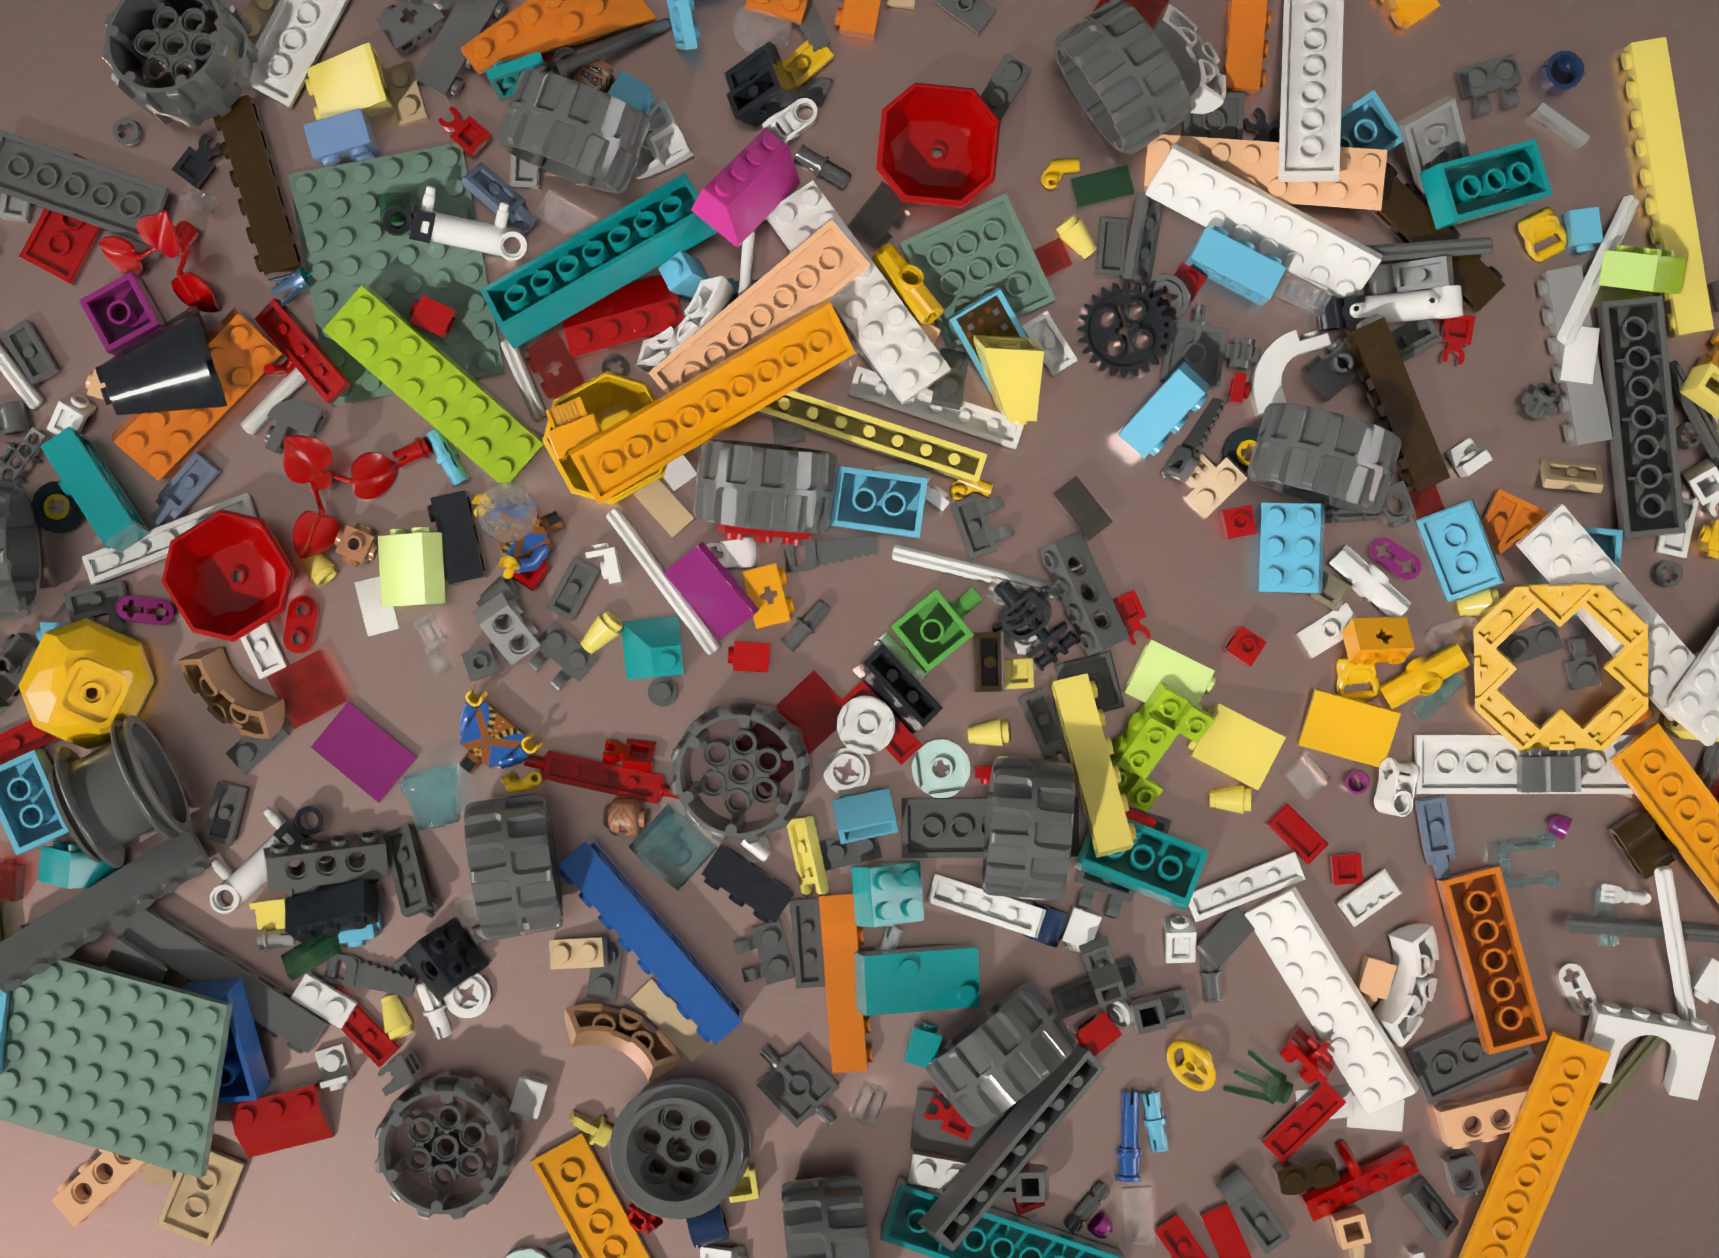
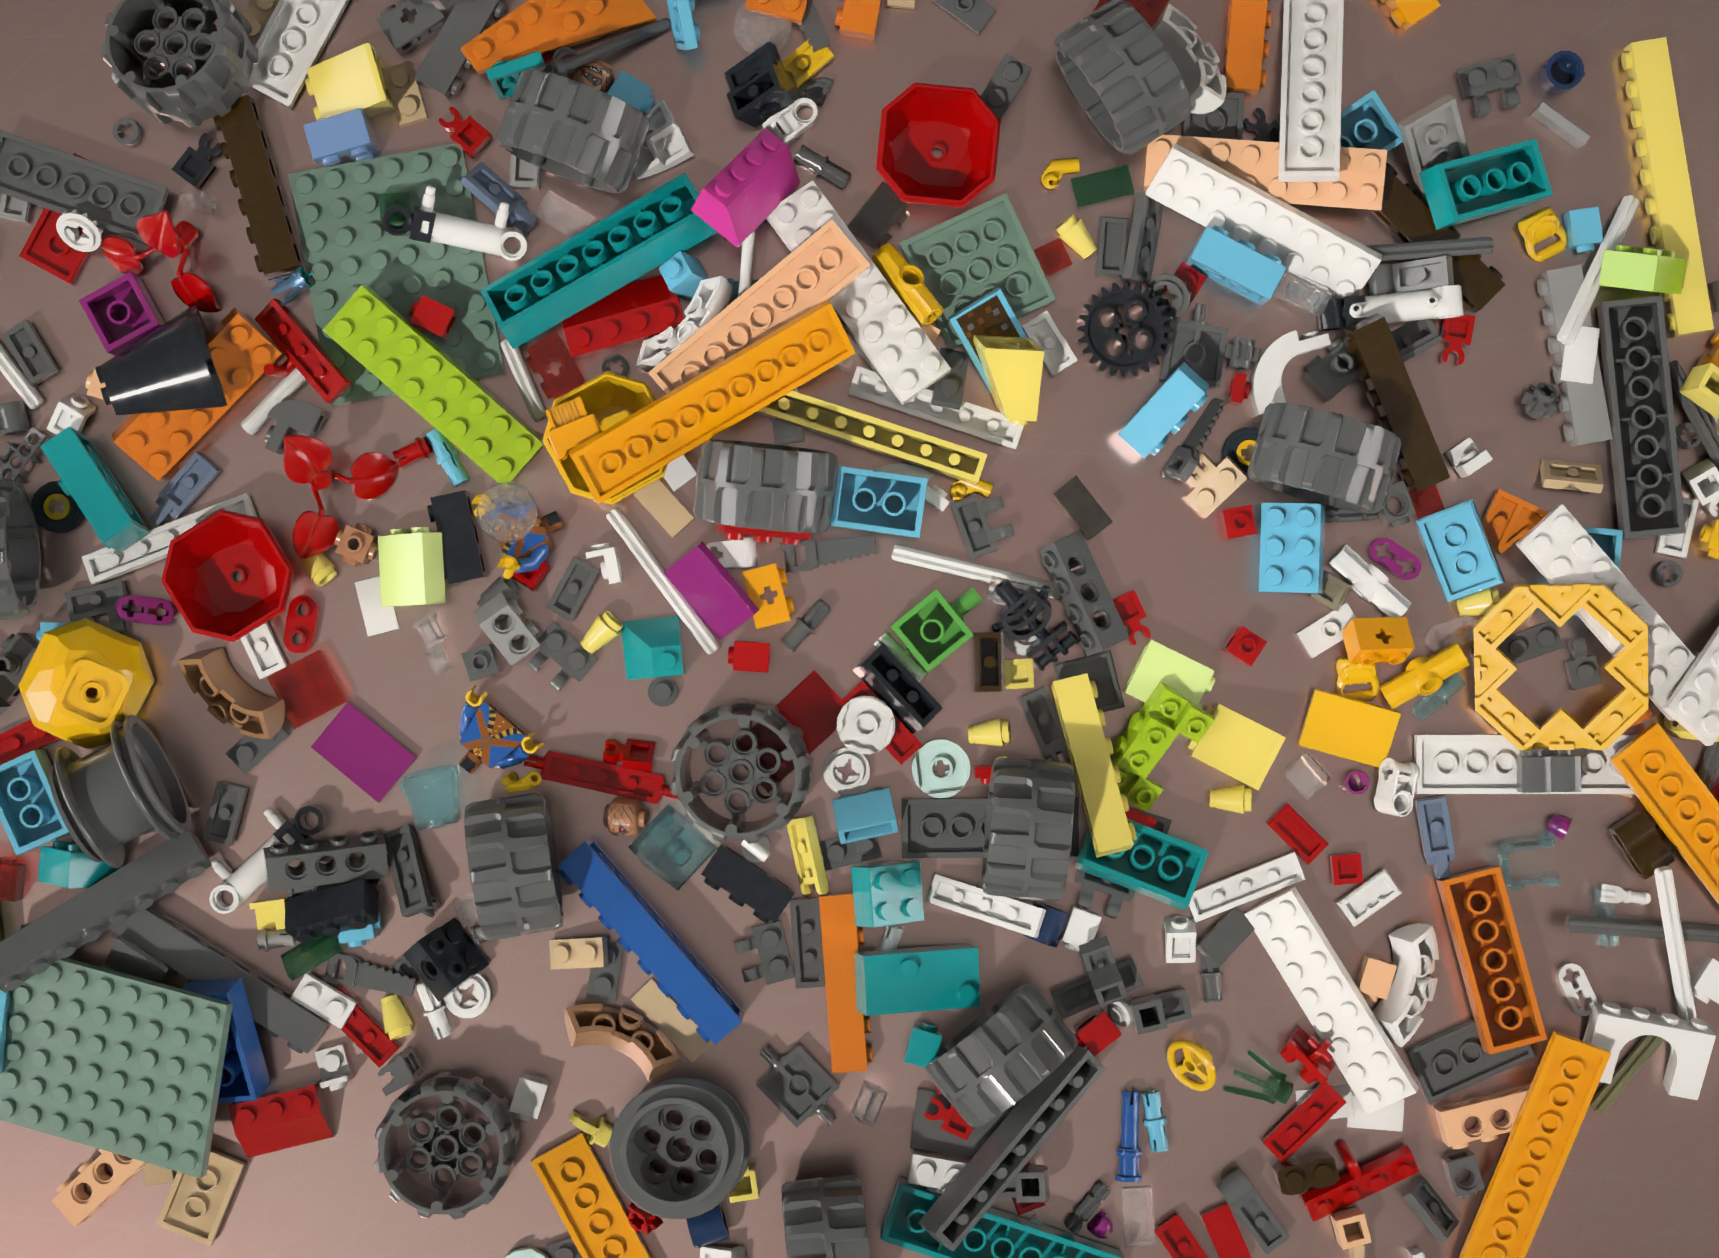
(69, 232): none -> white gear

